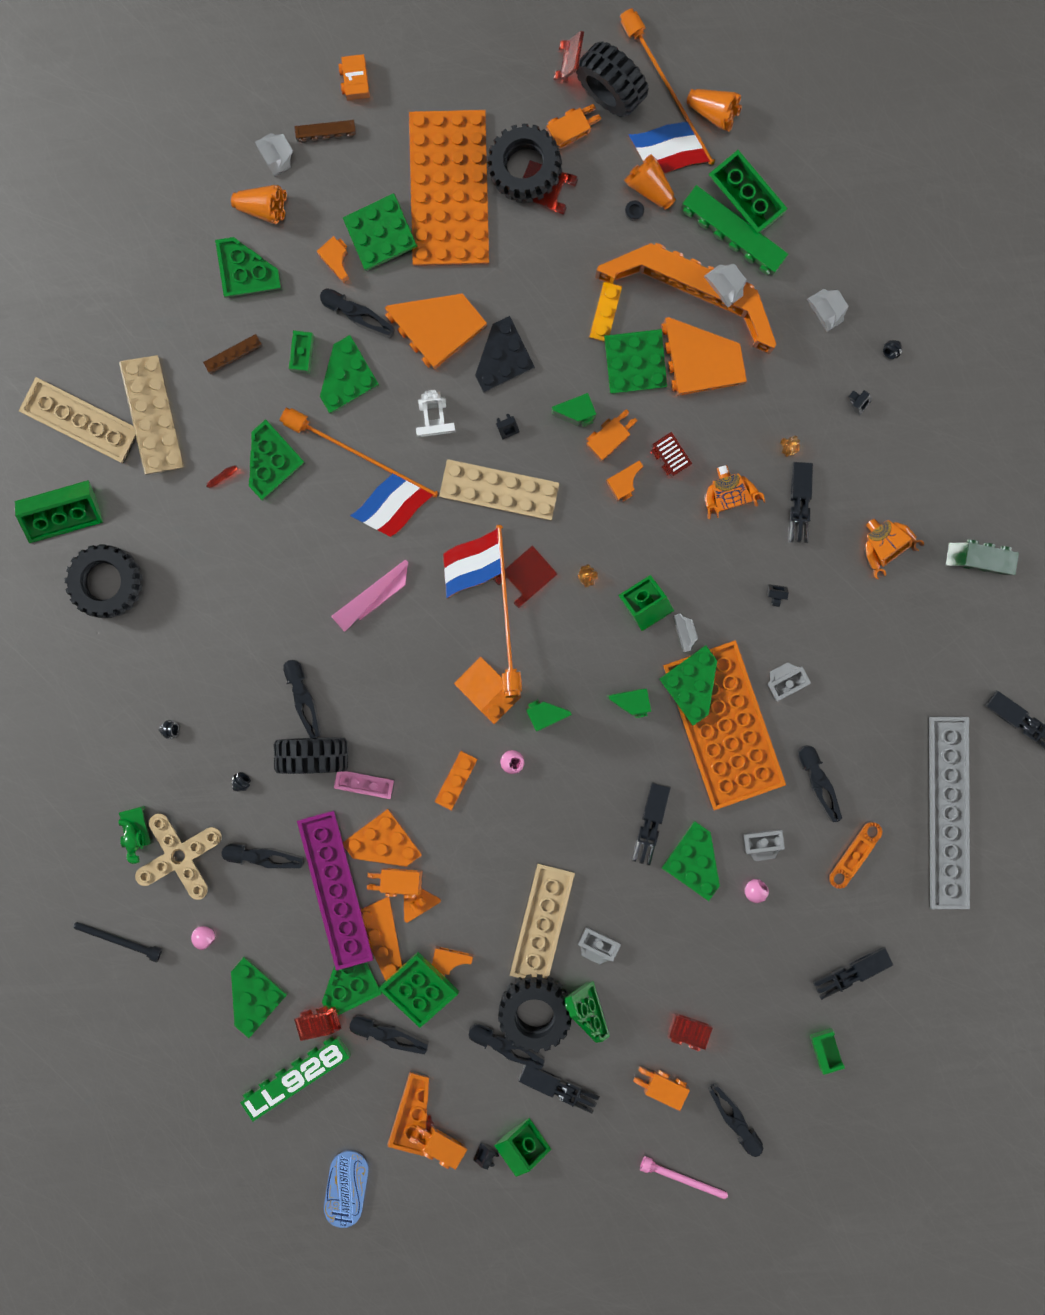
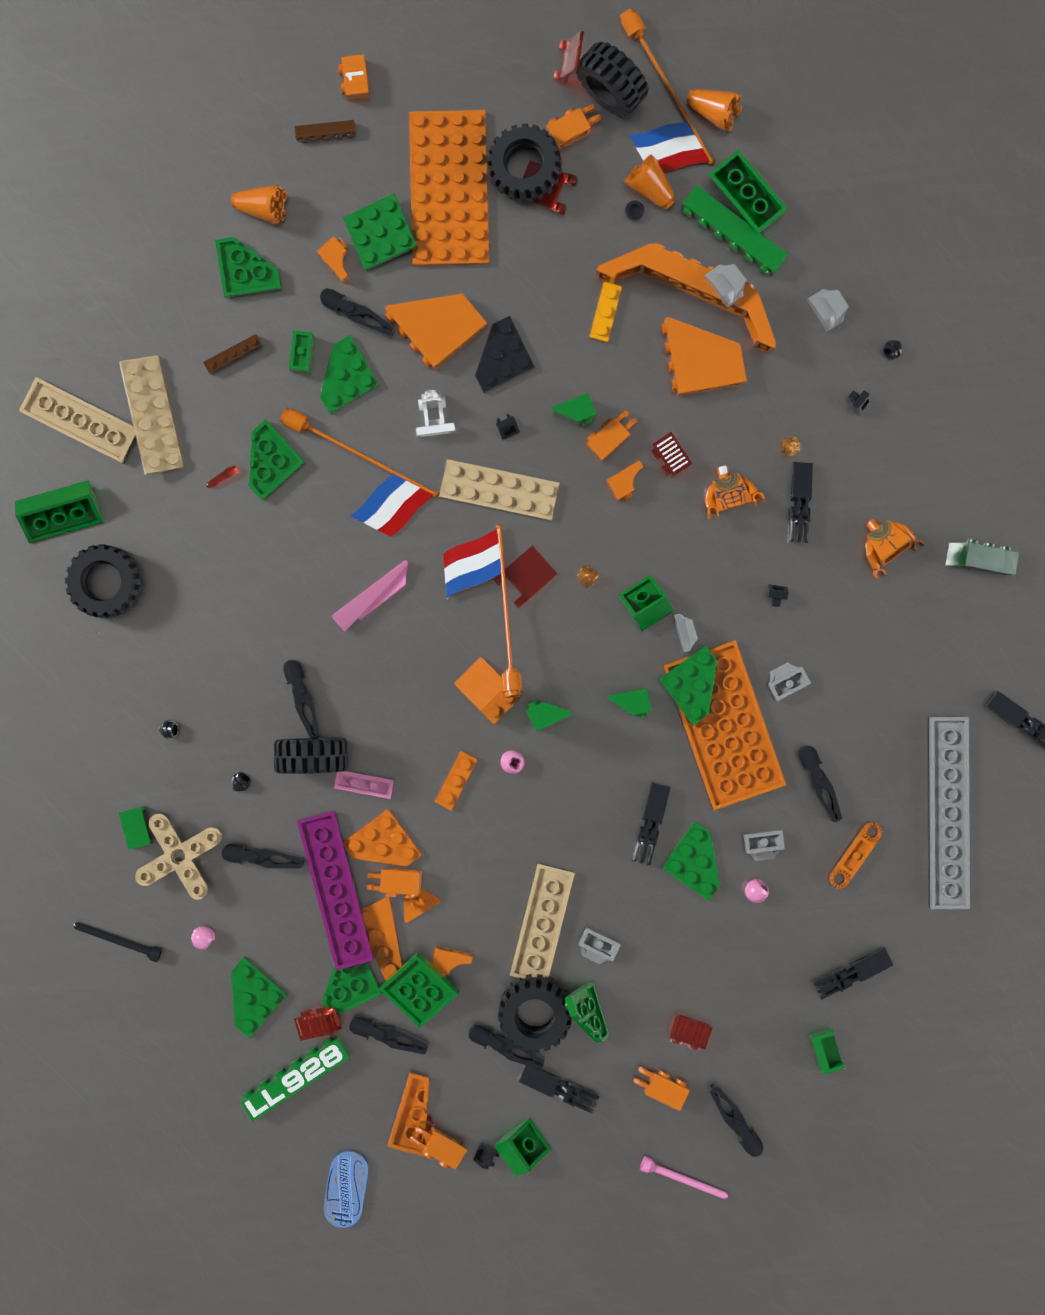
(131, 841): green piece -> none
(276, 152): light grey slope -> none
(635, 361): green plate -> none

